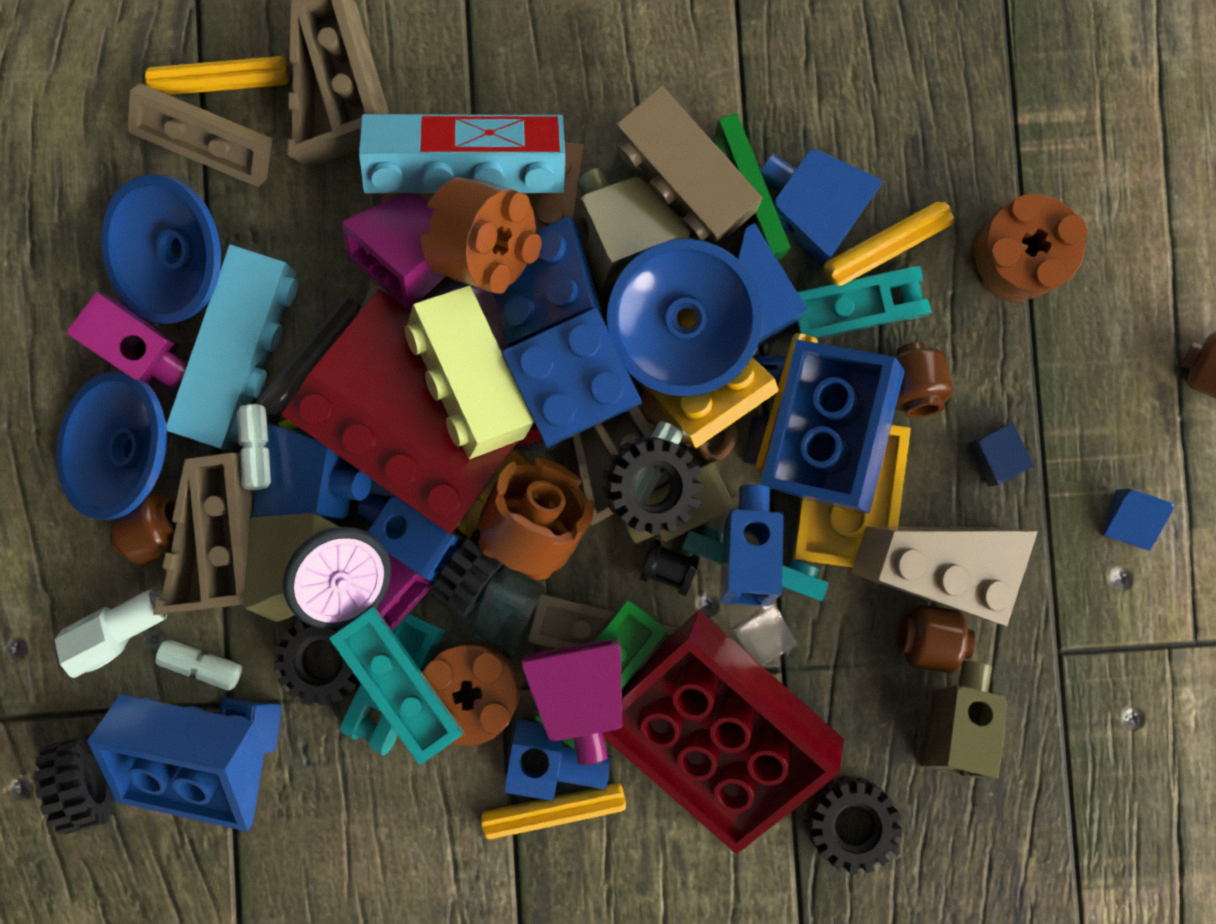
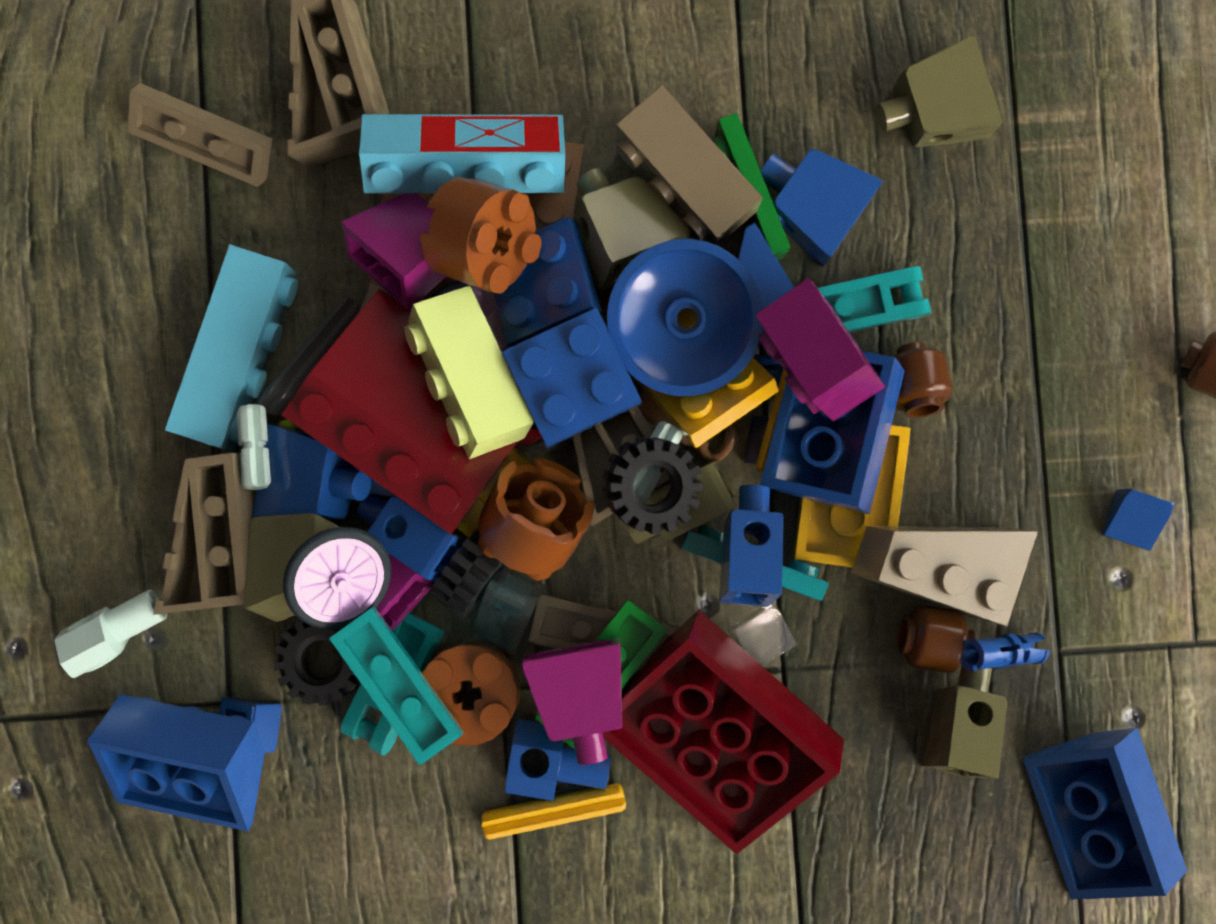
(72, 786): black tyre -> none
(111, 446): blue dish -> none
(116, 332): magenta torso -> none
(146, 531): reddish brown head -> none
(160, 249): blue dish -> none
(190, 661): light aqua piece -> none
(218, 75): yellow axle -> none
(669, 567): black bush -> none
(819, 350): none -> magenta brick
(878, 841): black tyre -> none
(888, 243): yellow axle -> none
(944, 99): none -> olive torso
(1001, 455): dark blue slope -> none
(1002, 651): none -> blue pin
(1050, 232): dark orange brick -> none
(1106, 816): none -> blue slope

